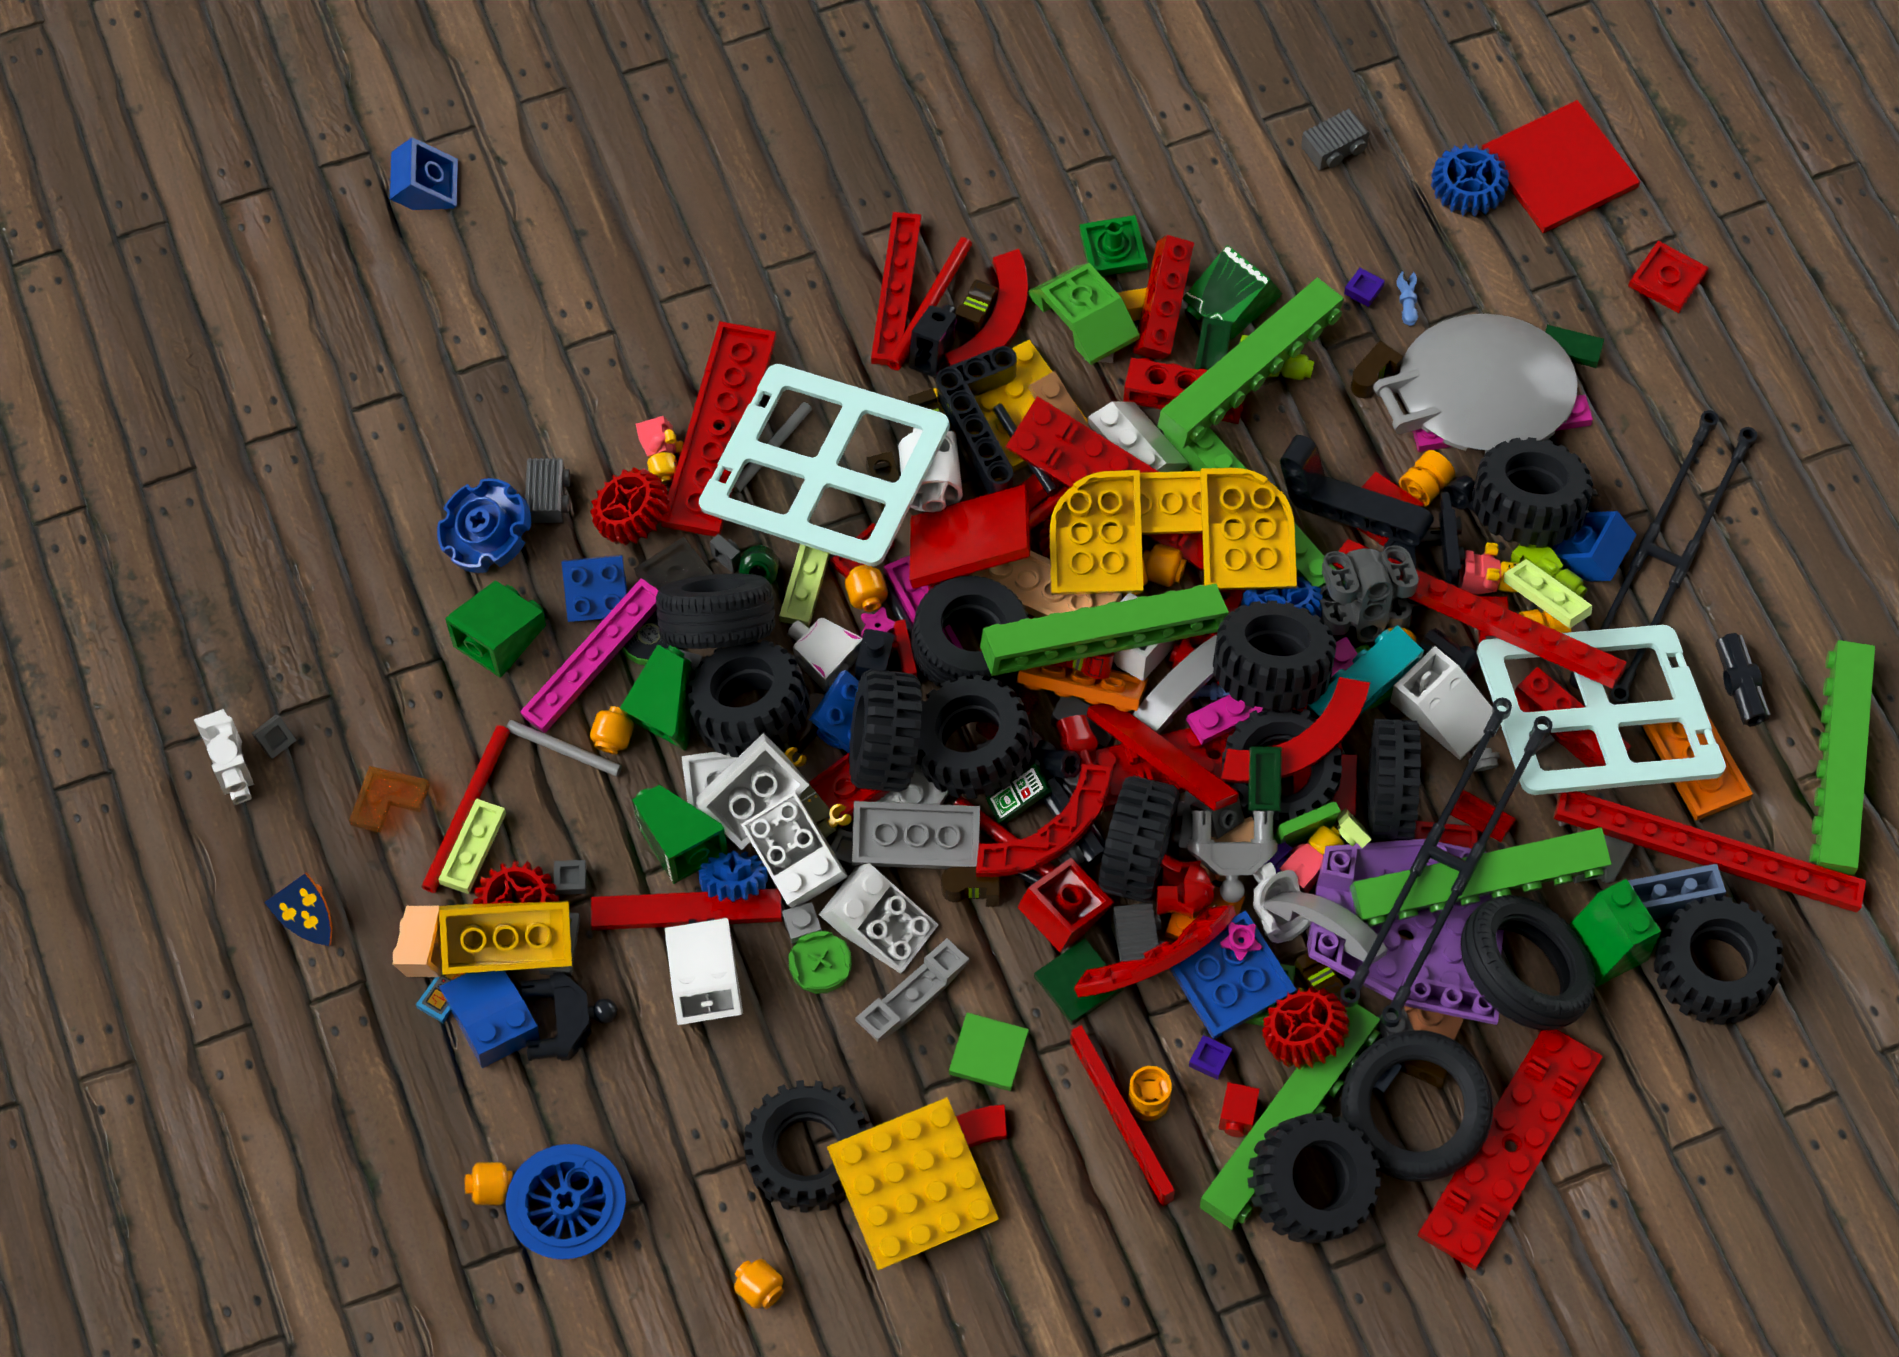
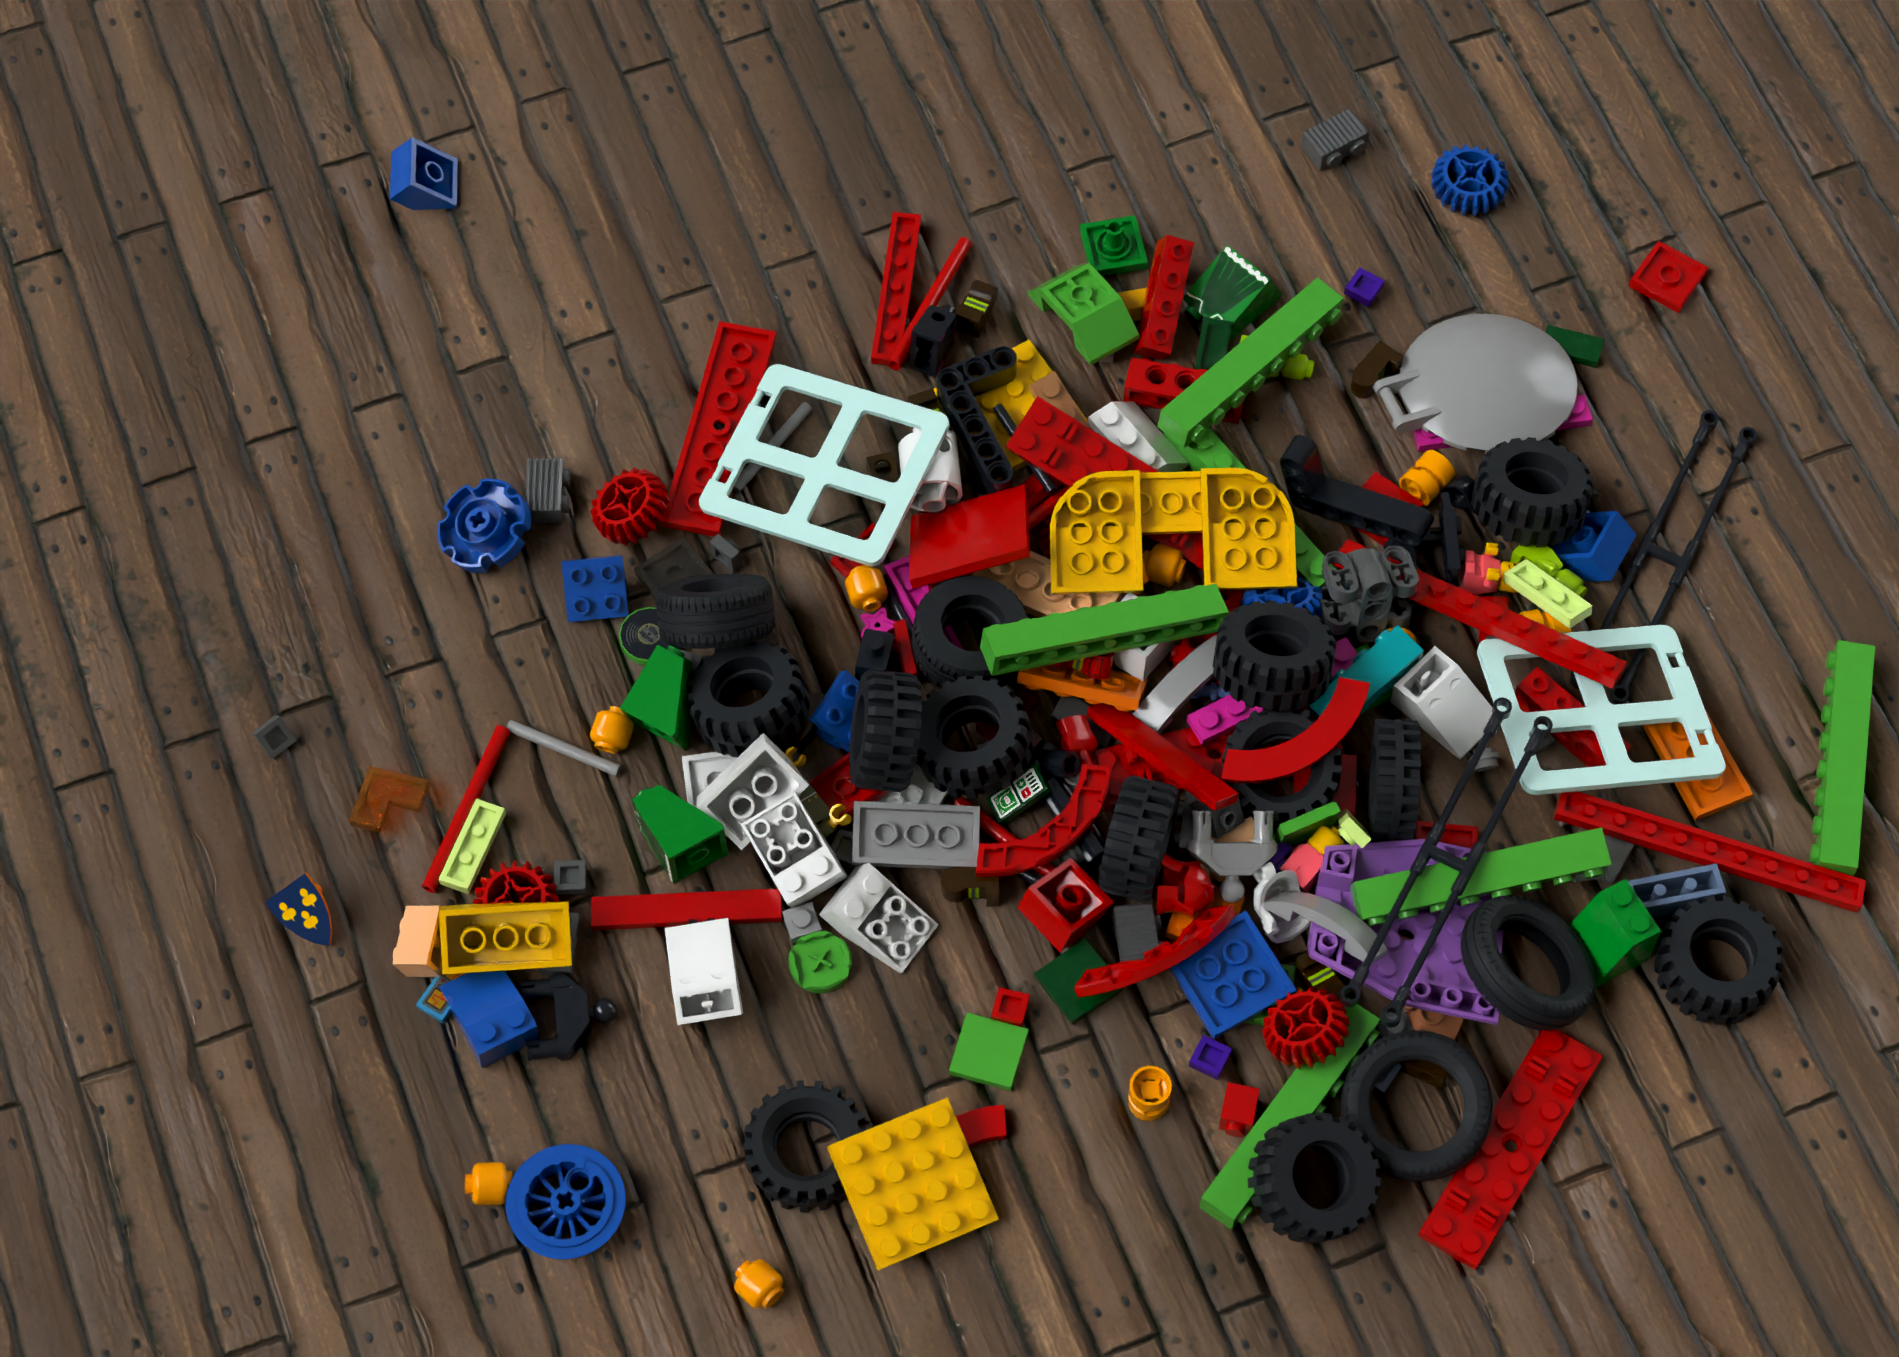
(226, 754): white hips -> none
(495, 627): green slope -> none
(591, 656): dark pink plate -> none
(660, 446): piece -> none
(733, 876): blue gear -> none
(760, 561): dark green head -> none
(804, 585): yellowish green plate -> none
(824, 650): white torso -> none
(914, 993): light grey slope -> none
(1007, 313): red tile -> none
(1010, 1006): none -> red plate
(1122, 1116): red tile -> none
(1241, 931): dark pink plate -> none
(1264, 778): dark green tile -> none
(1408, 299): medium blue piece -> none
(1463, 656): black piece -> none
(1478, 813): red tile -> none
(1562, 166): red tile -> none
(1742, 679): black piece -> none

